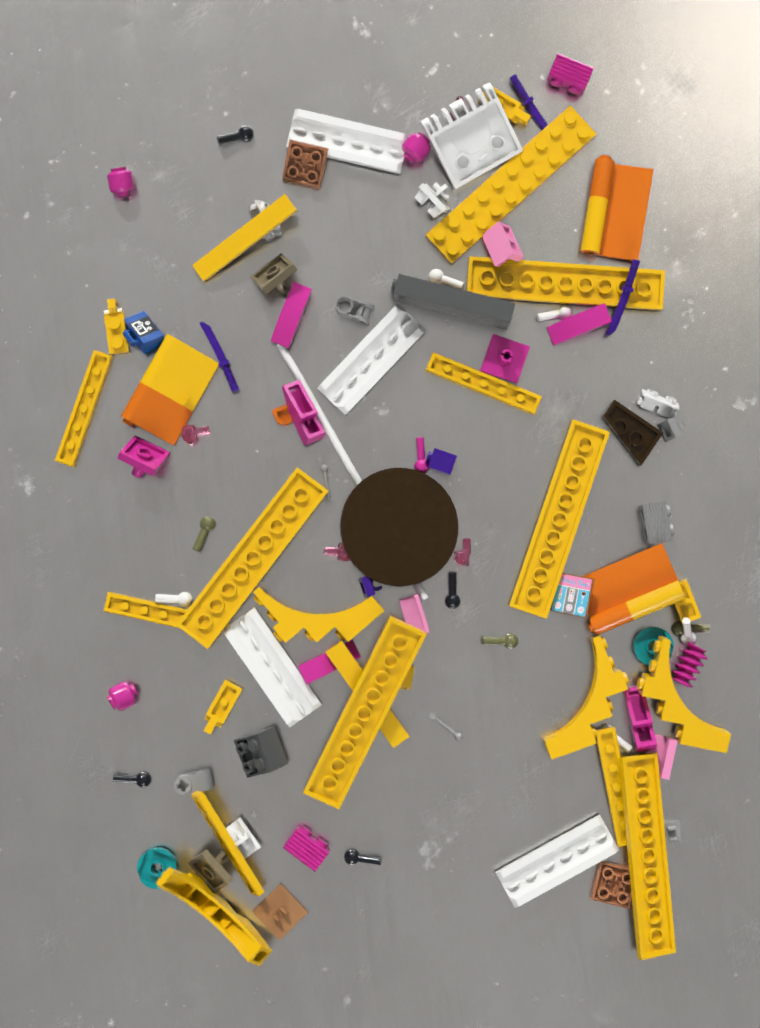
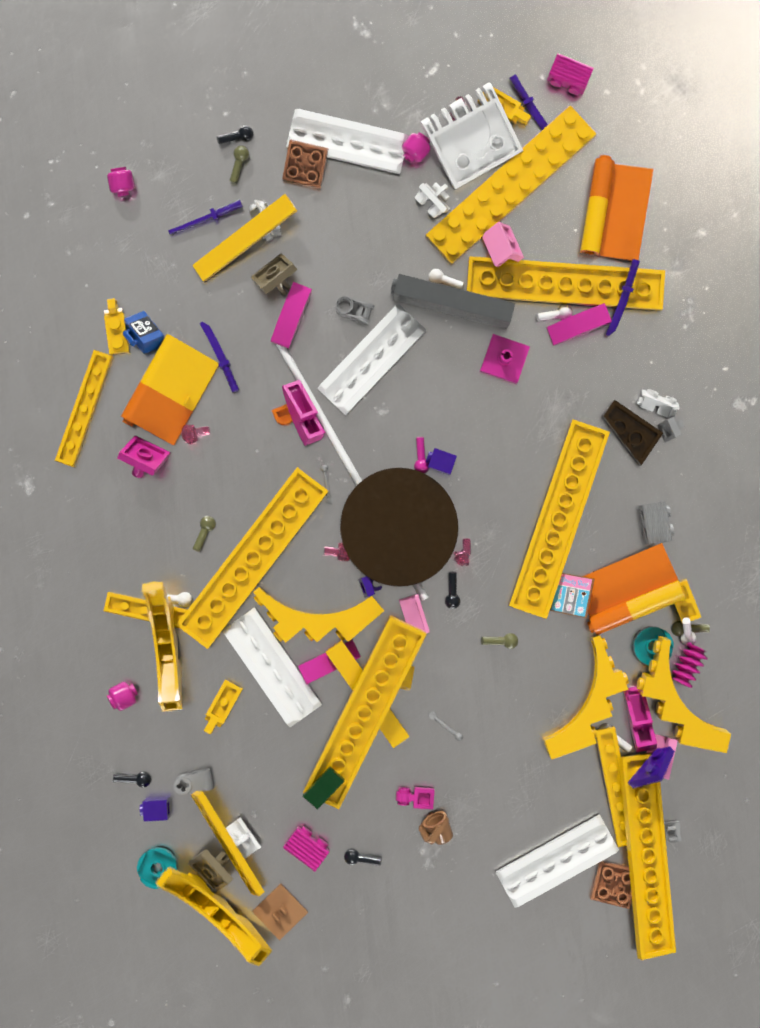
(155, 809): none -> dark purple brick
(165, 644): none -> yellow arch
(214, 214): none -> dark purple sword
(241, 154): none -> olive bar
(261, 752): dark grey slope -> none
(323, 787): none -> dark green tile
(422, 798): none -> dark pink plate
(436, 828): none -> medium nougat piece
(483, 383): yellow tile -> none
(653, 768): none -> dark purple wing

